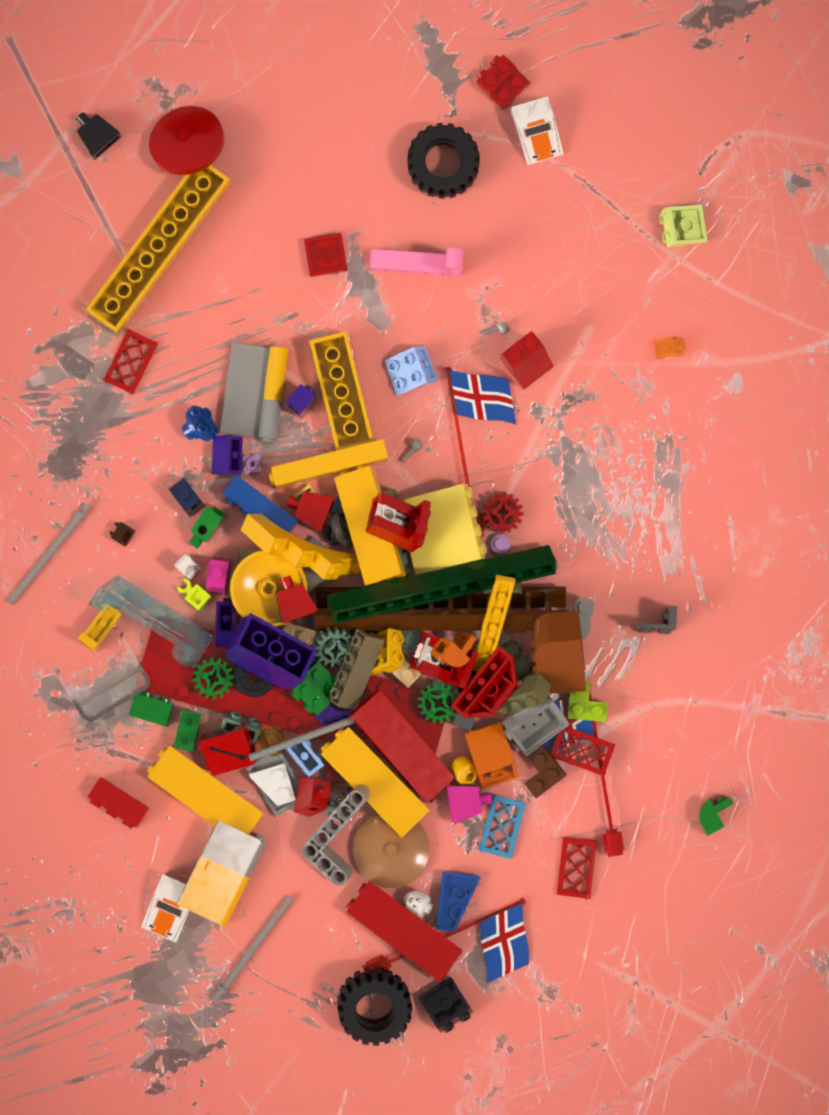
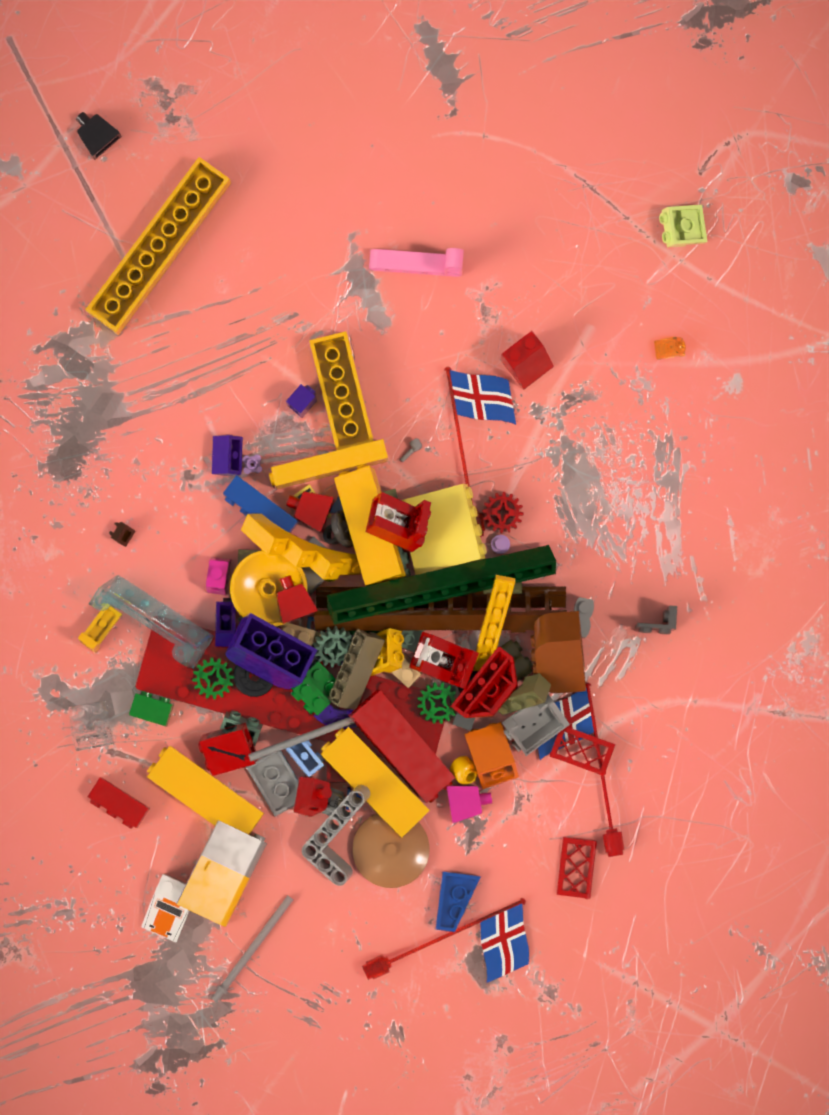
(49, 553): light grey bar -> none
(112, 692): clear windscreen -> none
(139, 374): red window -> none
(186, 140): red dish -> none
(186, 497): dark blue torso -> none
(187, 566): white leg -> none
(188, 730): green brick -> none
(196, 595): neon yellow plate -> none
(199, 424): blue plate -> none
(212, 519): green torso -> none
(254, 391): light grey door -> none
(270, 736): clear yellow head -> none
(275, 784): white wing -> none
(325, 255): red plate -> none
(379, 1029): black tyre -> none
(404, 931): red brick -> none
(410, 369): light blue bracket -> none
(418, 903): white head -> none
(446, 1005): black plate -> none
(450, 136): black tyre -> none
(454, 652): orange brick -> none
(502, 81): red plate -> none
(502, 327): light grey hand -> none
(513, 838): dark azure window -> none
(537, 130): white slope -> none
(548, 771): reddish brown plate -> none
(583, 709): lime plate -> none
(709, 817): green brick -> none

